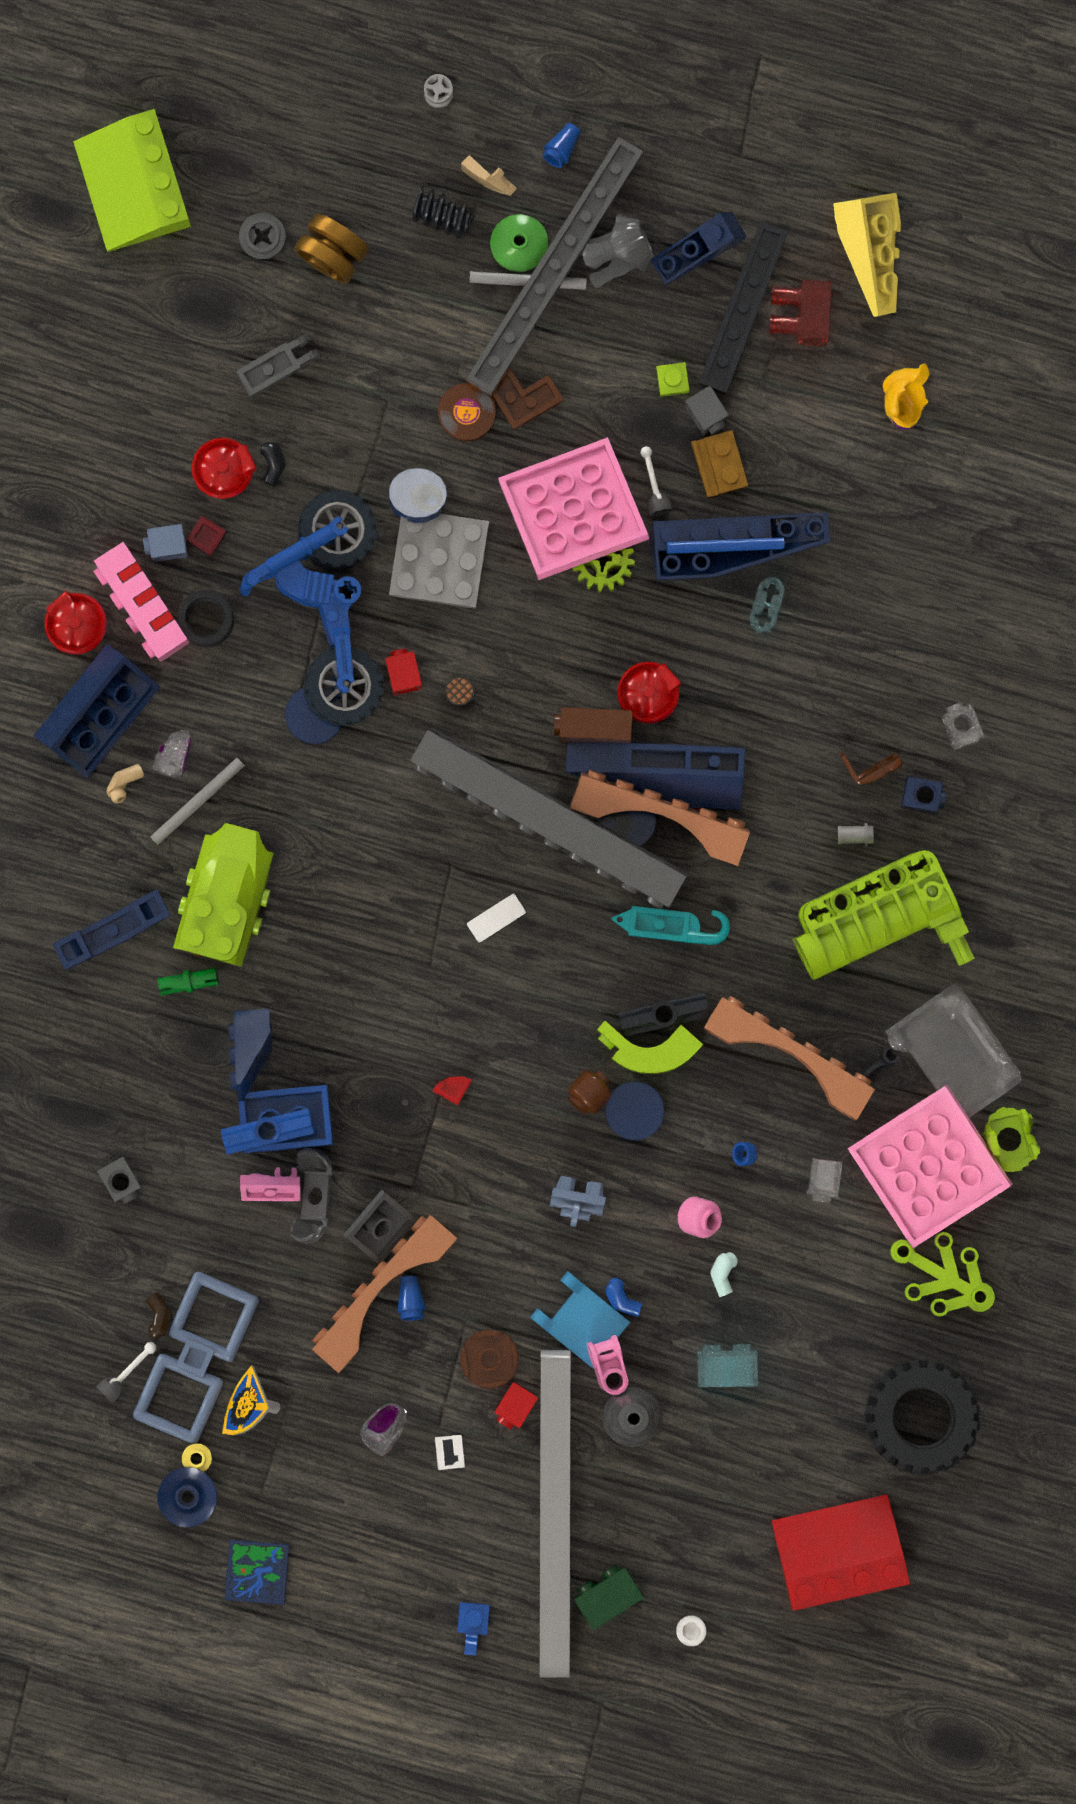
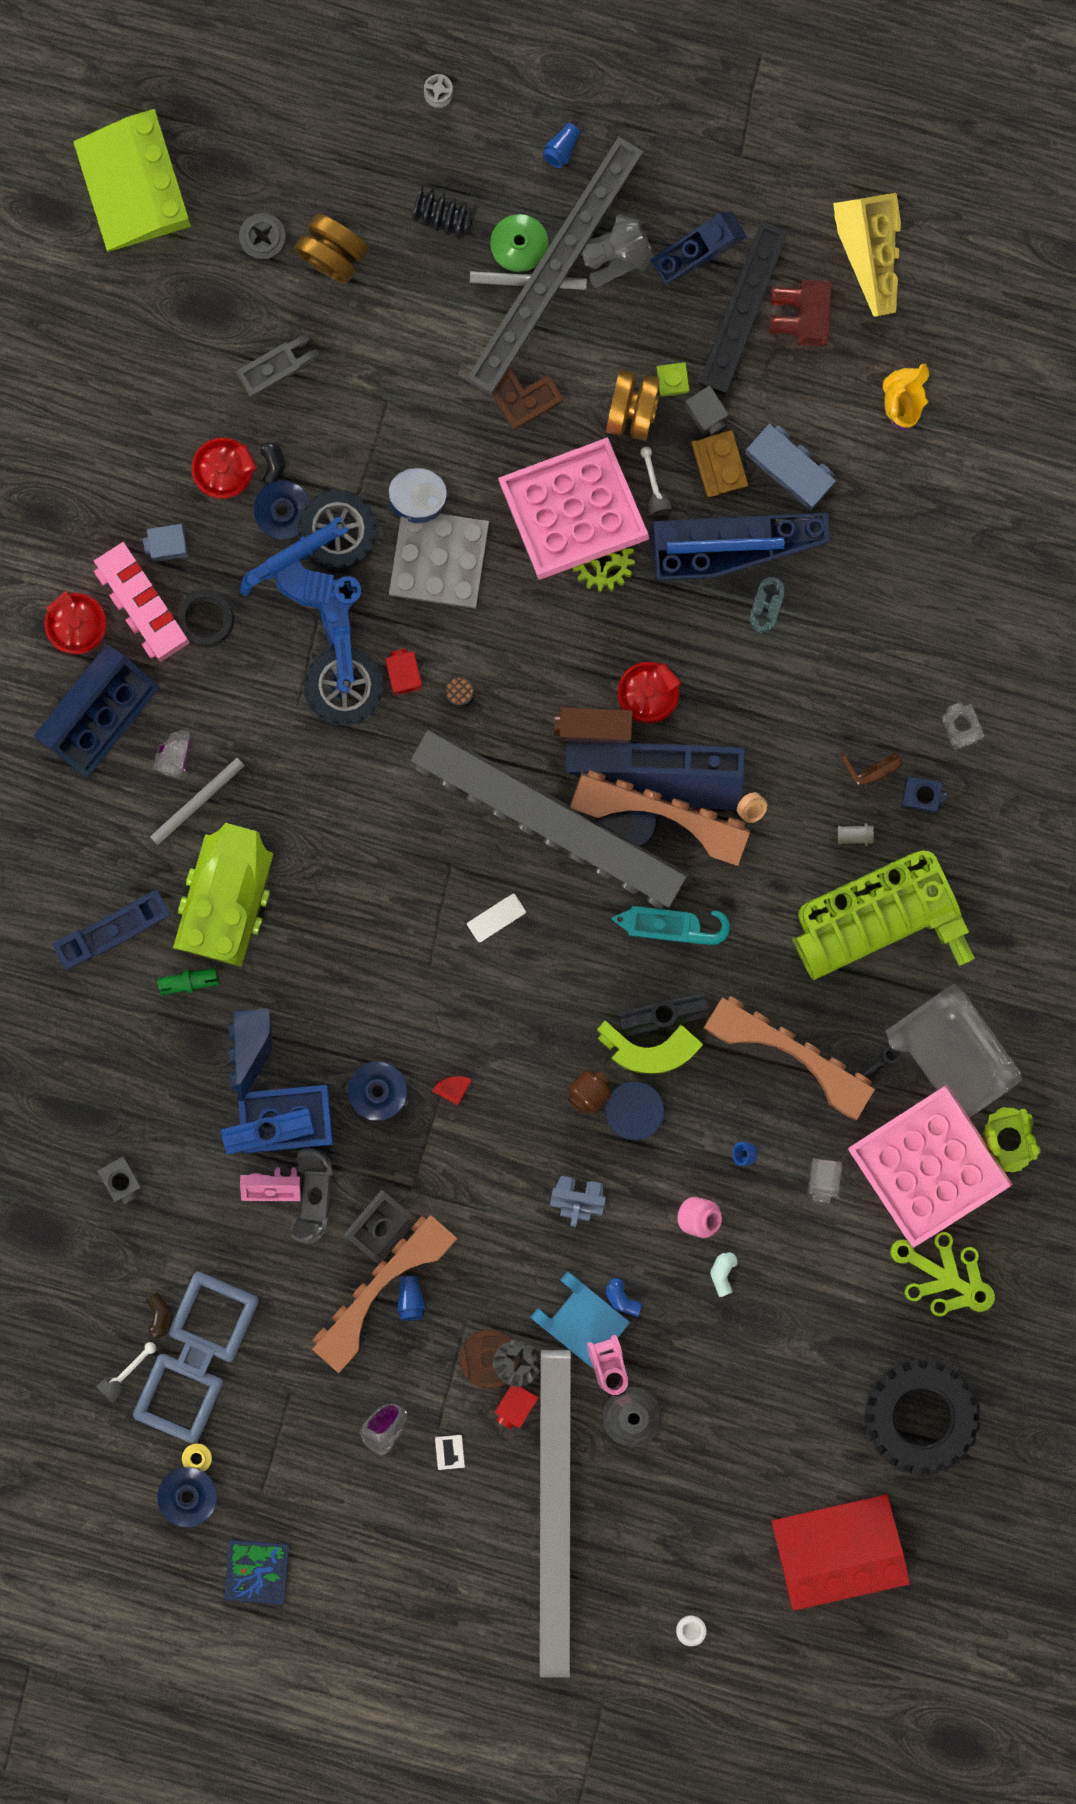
(120, 780): tan arm -> none
(206, 536): dark red tile -> none
(247, 1405): shield -> none
(265, 505): none -> dark blue dish
(305, 723): dark blue tile -> none
(373, 1075): none -> dark blue dish
(466, 412): reddish brown tile -> none
(472, 1621): blue plate -> none
(495, 182): tan slope -> none
(505, 1367): none -> dark grey gear
(607, 1597): dark green brick -> none
(633, 405): none -> pearl gold wheel
(727, 1367): clear light blue brick -> none
(752, 807): none -> light nougat tile
(791, 466): none -> sand blue brick

